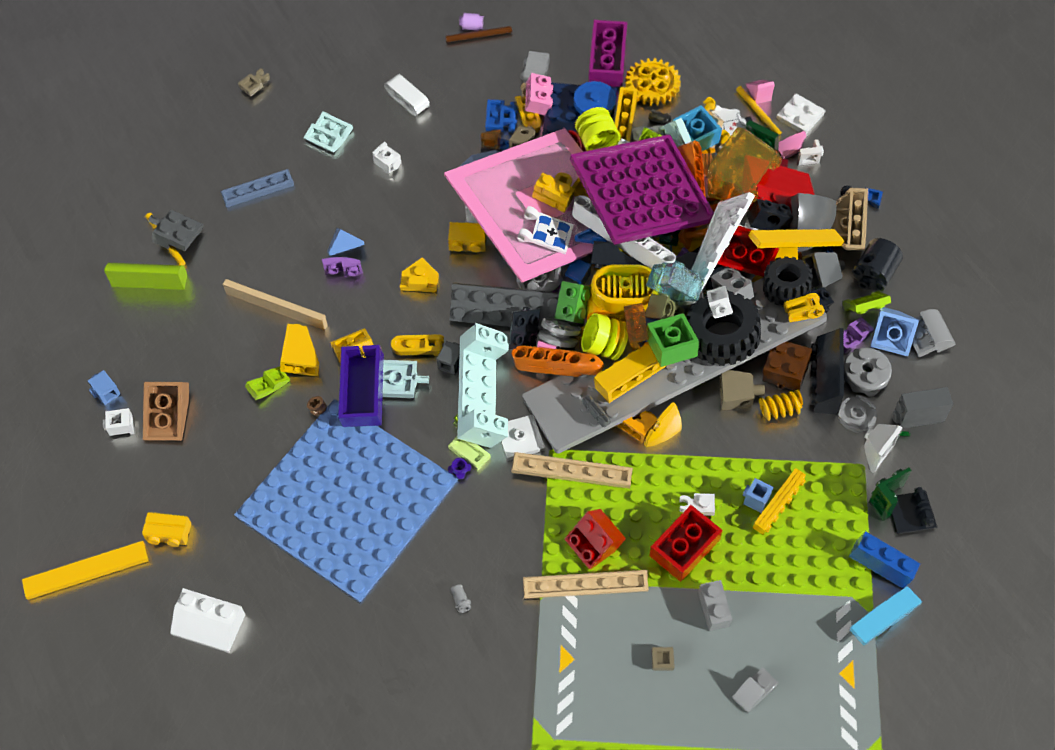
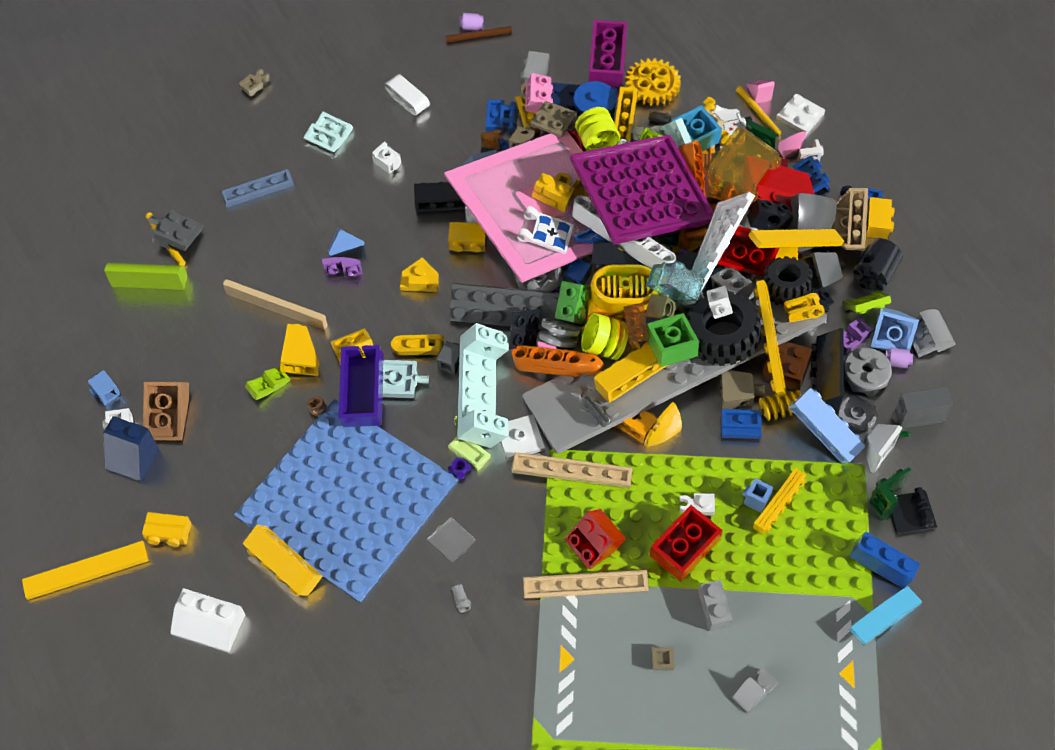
(128, 449): none -> dark blue slope
(282, 560): none -> yellow brick
(436, 197): none -> black brick
(451, 539): none -> clear piece
(554, 119): none -> dark tan bracket
(741, 423): none -> blue plate
(771, 346): none -> yellow plate
(813, 168): none -> blue bracket
(827, 426): none -> light blue brick
(879, 218): none -> yellow brick
(899, 357): none -> lavender brick

